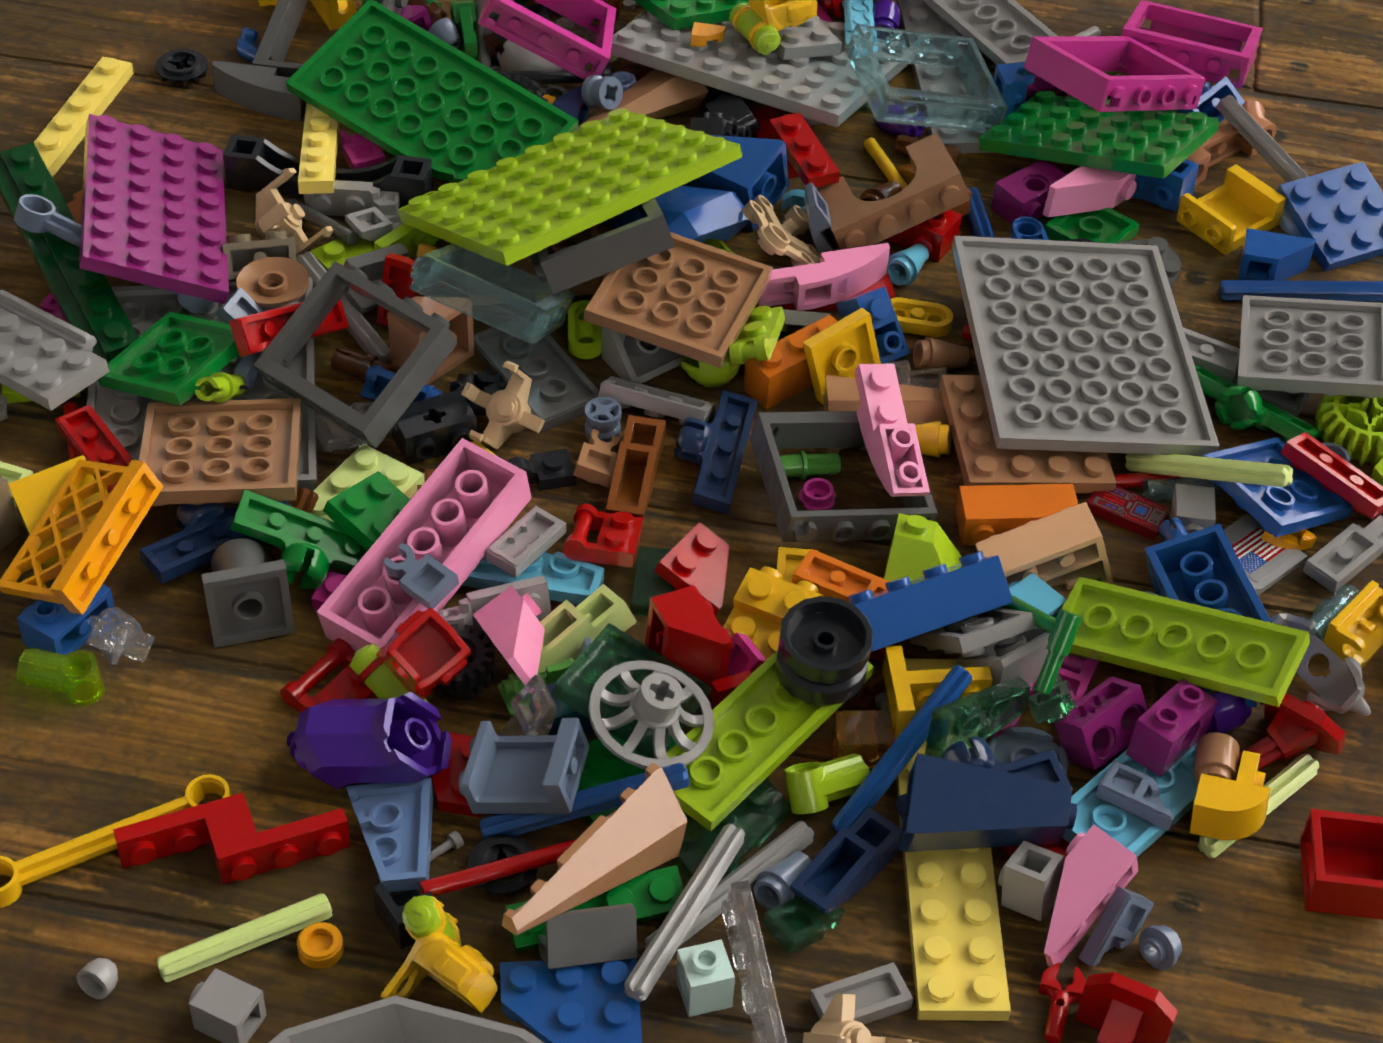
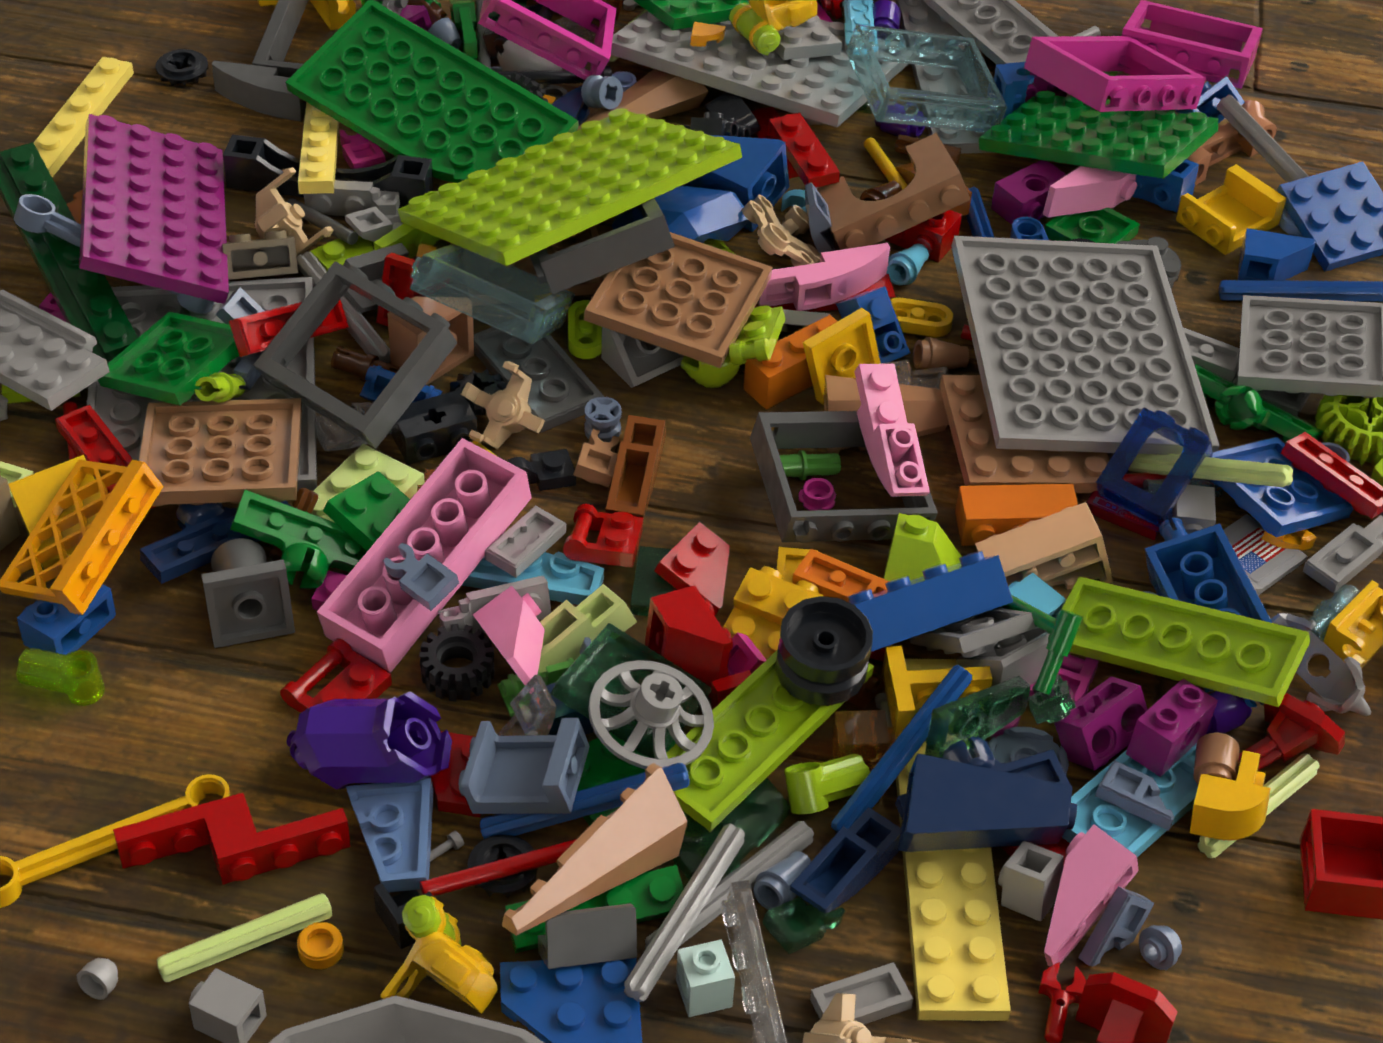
(119, 635): clear piece -> none
(247, 44): blue arm -> none
(273, 281): medium nougat dish -> none
(416, 660): red piece -> none
(655, 401): light grey plate -> none
(717, 449): dark blue plate -> none
(934, 438): yellow cone -> none
(1137, 501): none -> clear blue panel

